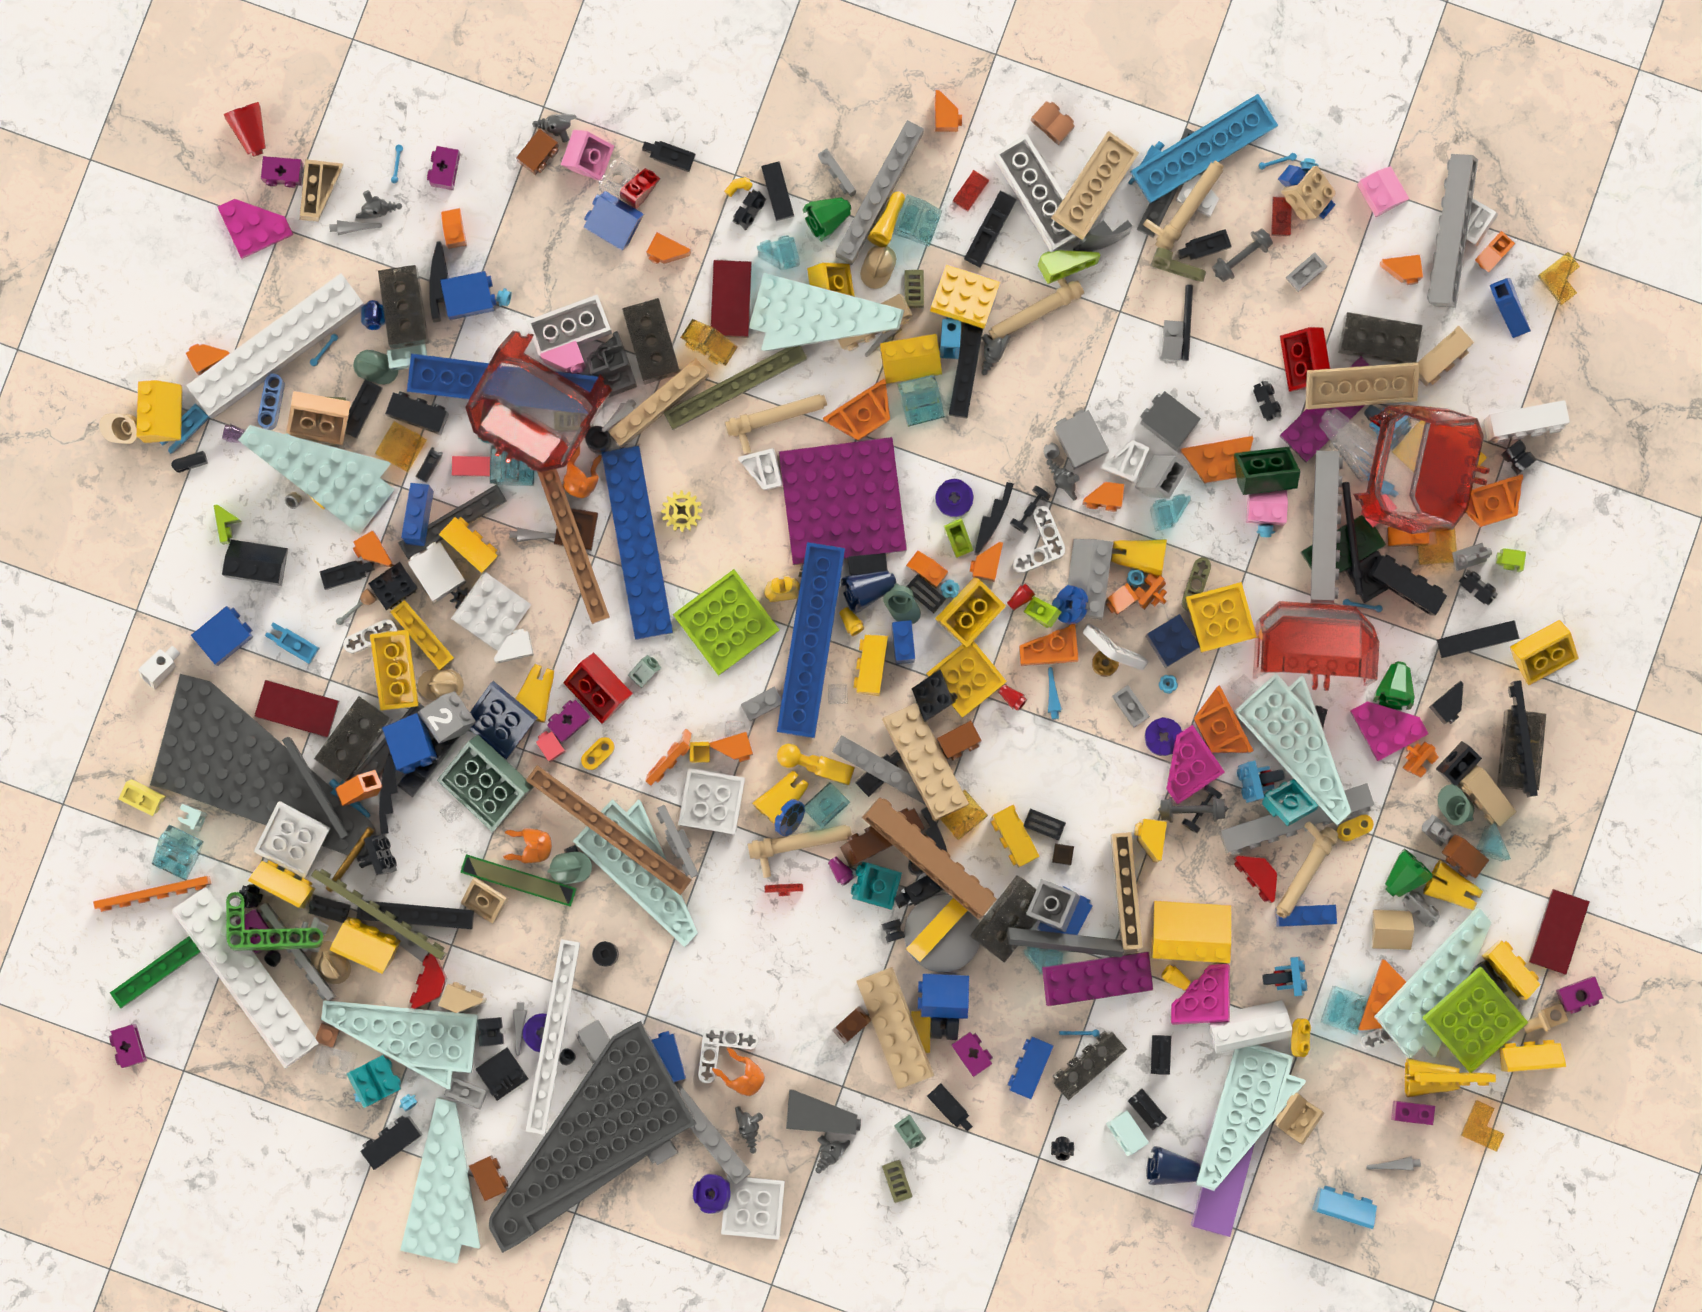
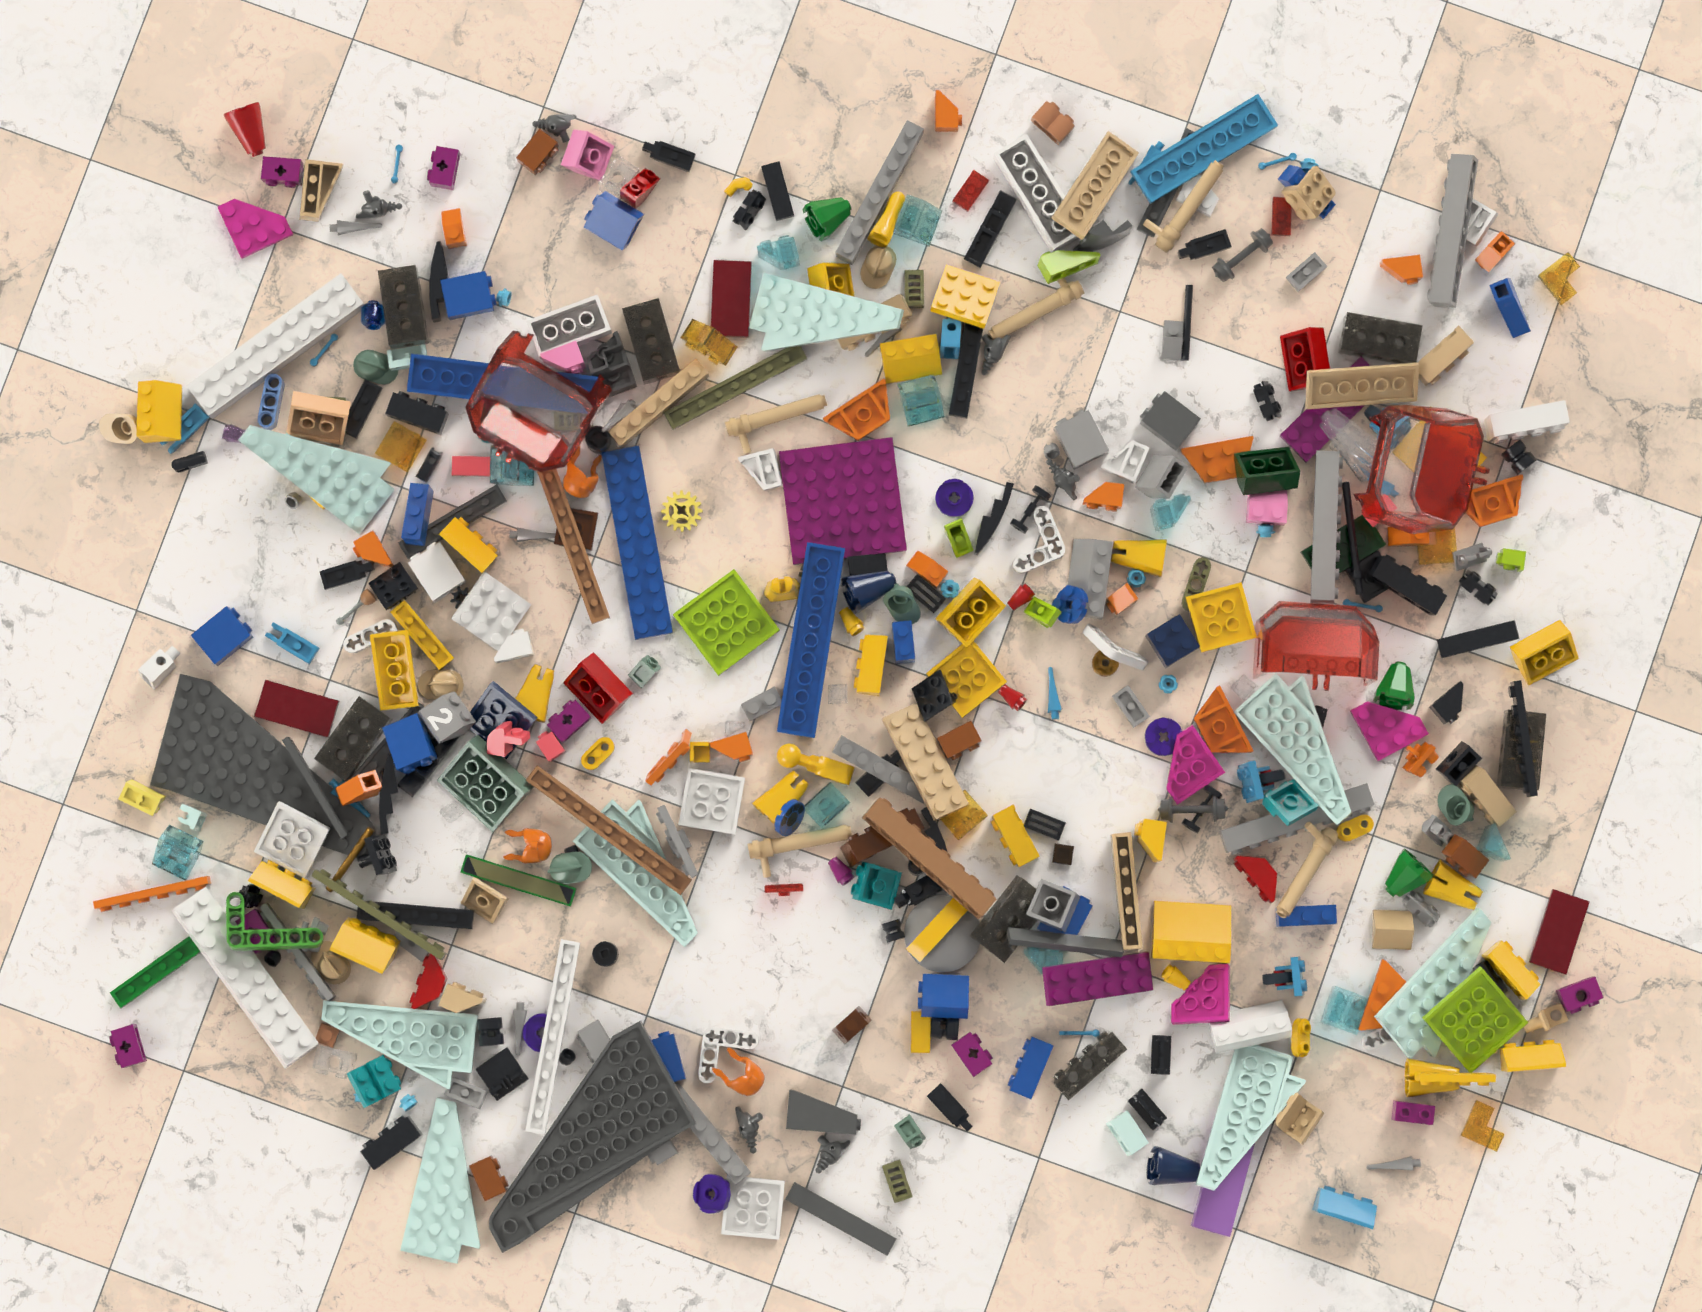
(204, 357): orange slope -> none
(223, 519): lime slope -> none
(255, 562): black slope -> none
(329, 909): black hinge -> none
(503, 737): none -> coral brick
(666, 250): orange slope -> none
(835, 170): light grey hinge -> none
(840, 1218): none -> dark grey tile
(895, 1028): tan plate -> none
(987, 563): orange slope -> none
(1053, 648): orange wing -> none
(1062, 1148): black gear -> none
(1156, 584): orange hips -> none
(1163, 260): olive beam -> none
(1382, 191): bright pink slope -> none

